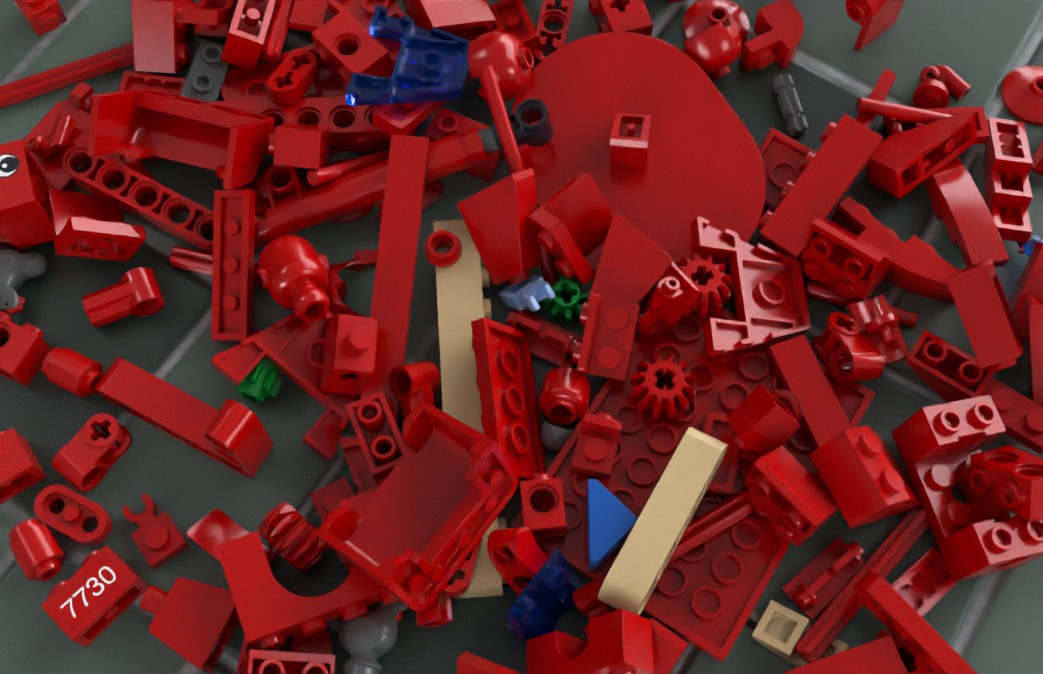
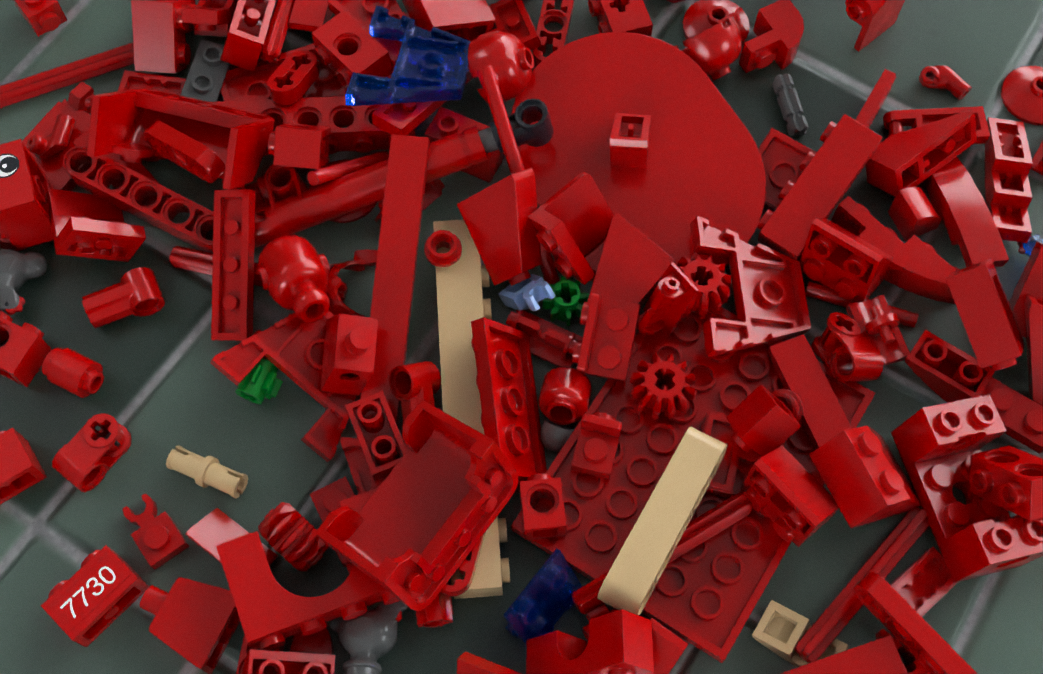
(36, 550): red brick -> none
(75, 515): red plate -> none
(184, 151): none -> red beam
(207, 471): none -> tan pin
(226, 435): red beam -> none
(516, 555): red leg -> none
(607, 523): blue slope -> none
(825, 577): red hinge -> none
(898, 111): red bar -> none
(913, 213): none -> red brick
(931, 95): red plate -> none

